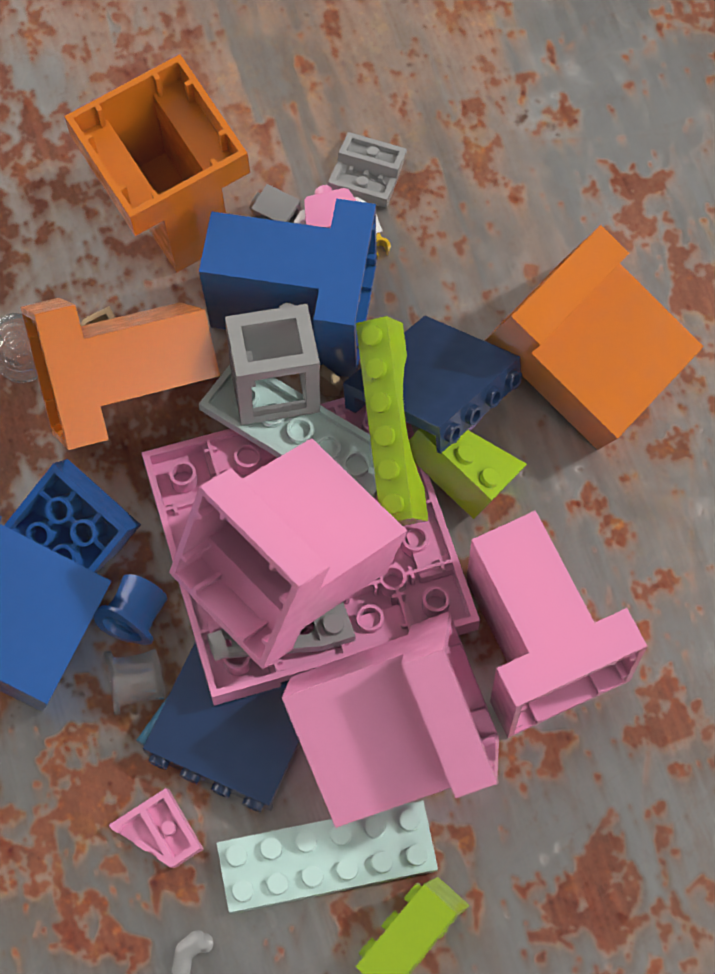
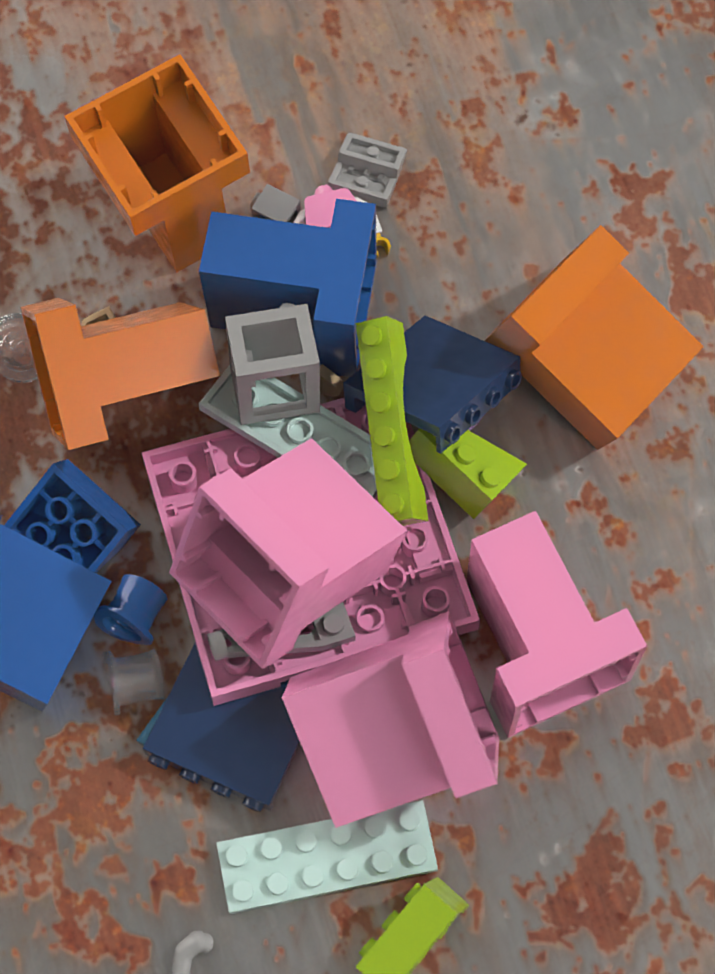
(160, 829): bright pink wing -> none

